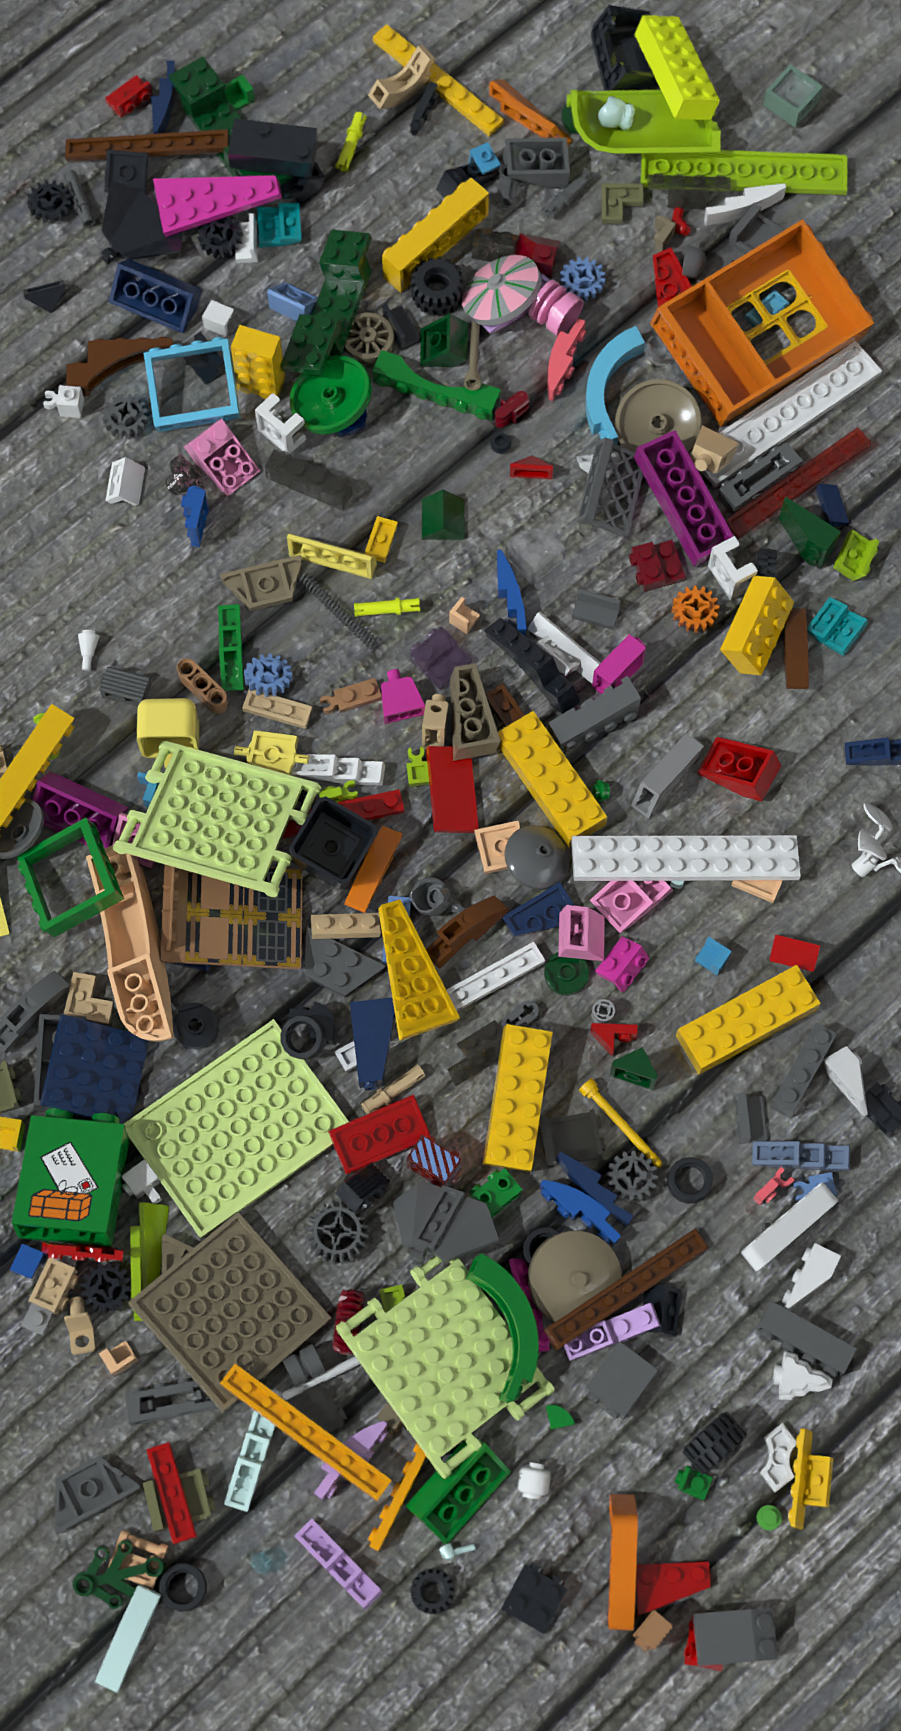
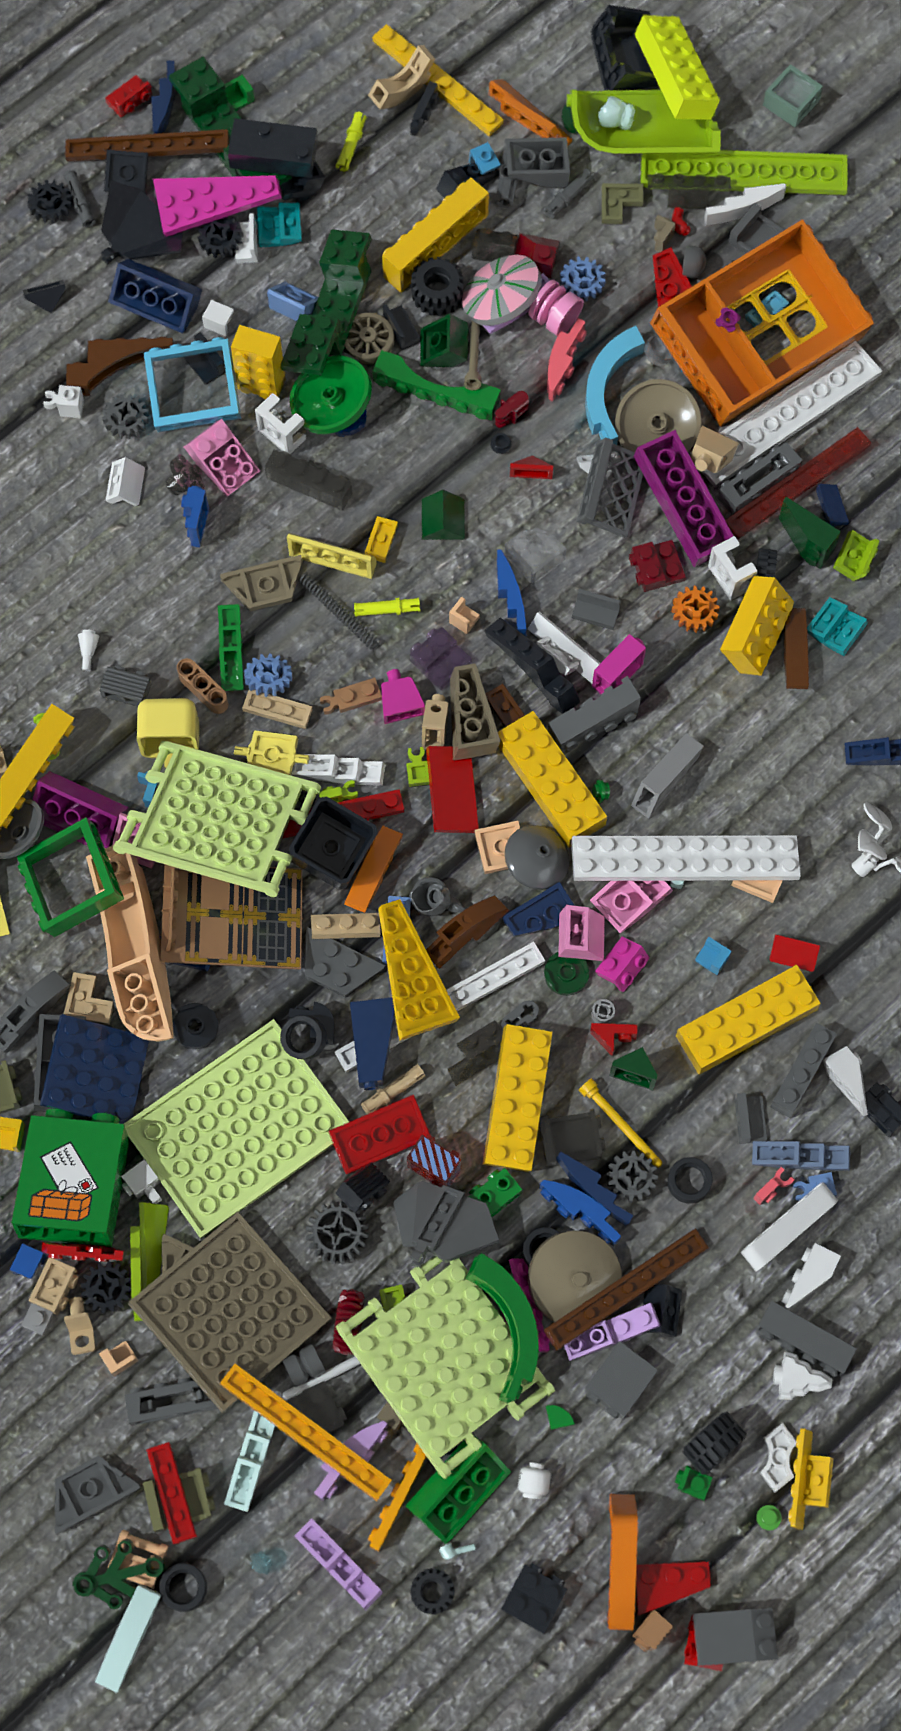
(732, 315): none -> magenta plate
(740, 767): red slope -> none

